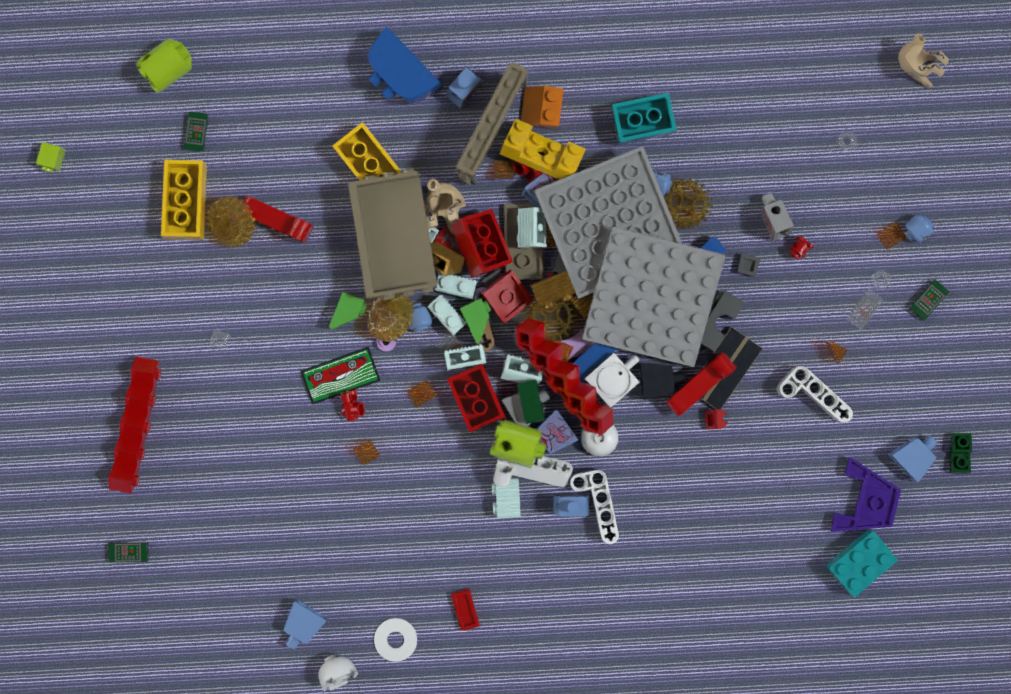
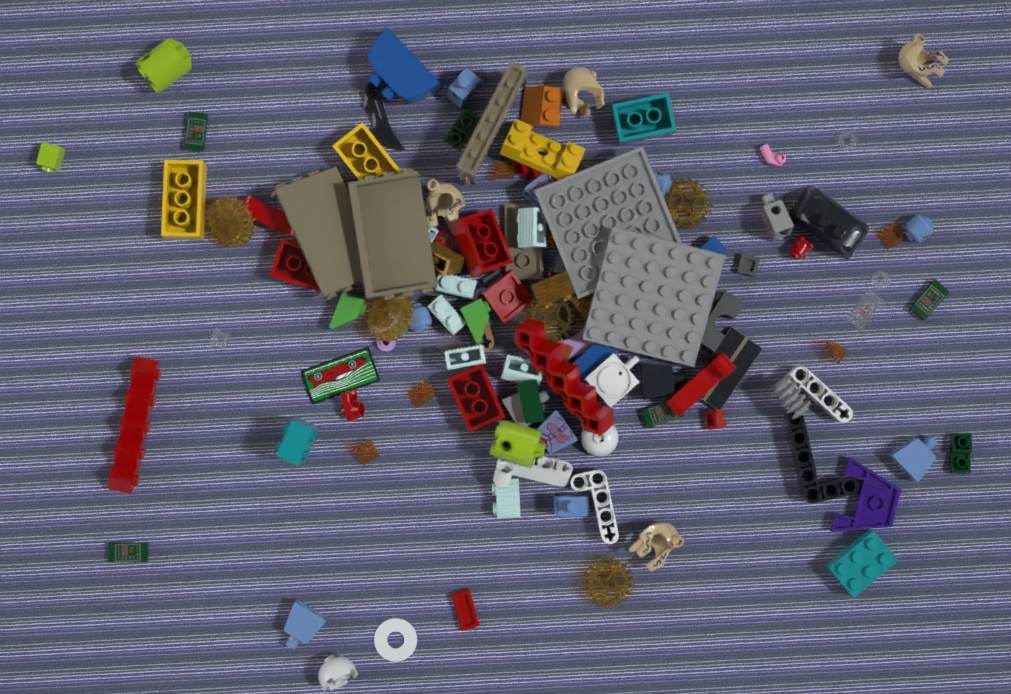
(292, 266): none -> red brick
(297, 441): none -> teal brick
(324, 228): none -> dark tan panel
(381, 128): none -> black piece
(462, 129): none -> dark green slope
(582, 79): none -> tan piece
(604, 591): none -> clear yellow gear
(658, 415): none -> dark green tile
(662, 537): none -> tan piece
(772, 158): none -> bright pink arm
(791, 396): none -> light grey piece
(808, 464): none -> black beam
(829, 221): none -> black hips

